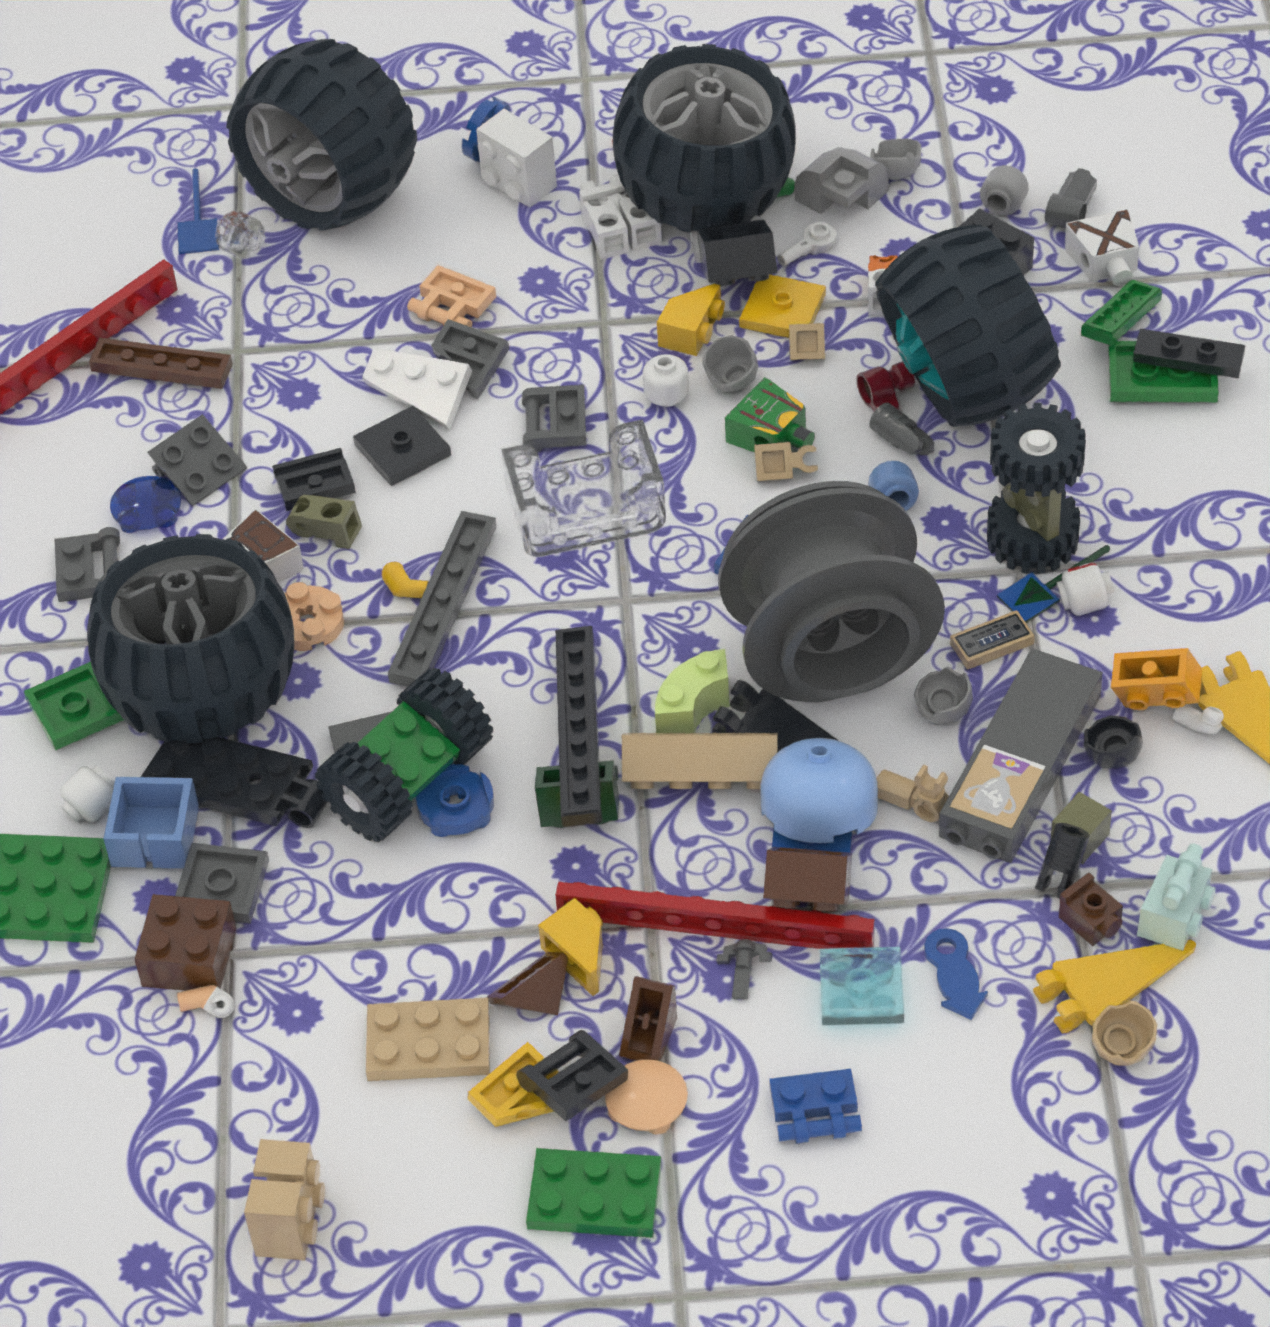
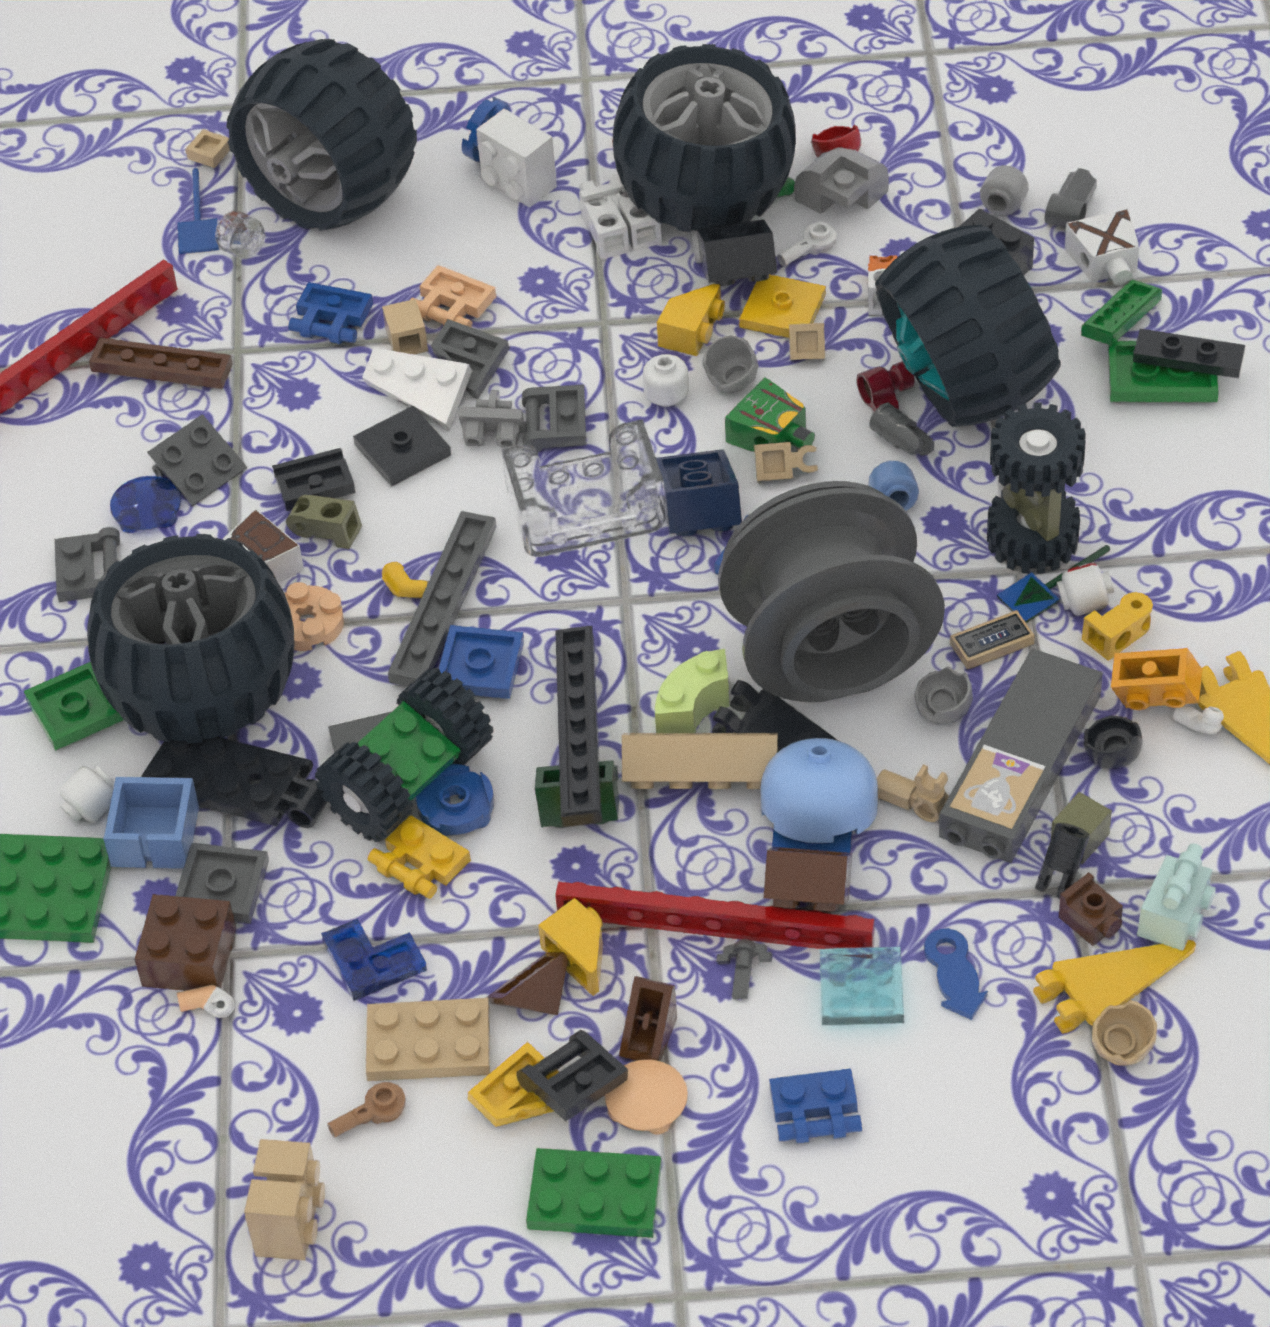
(208, 148): none -> tan plate
(331, 304): none -> blue plate
(367, 967): none -> clear blue plate
(382, 1104): none -> medium nougat plate
(405, 327): none -> tan brick
(425, 849): none -> yellow plate
(483, 659): none -> blue plate
(492, 416): none -> light grey hips
(700, 492): none -> dark blue slope
(836, 137): none -> red hair
(899, 156): light grey hair -> none
(1118, 626): none -> yellow leg

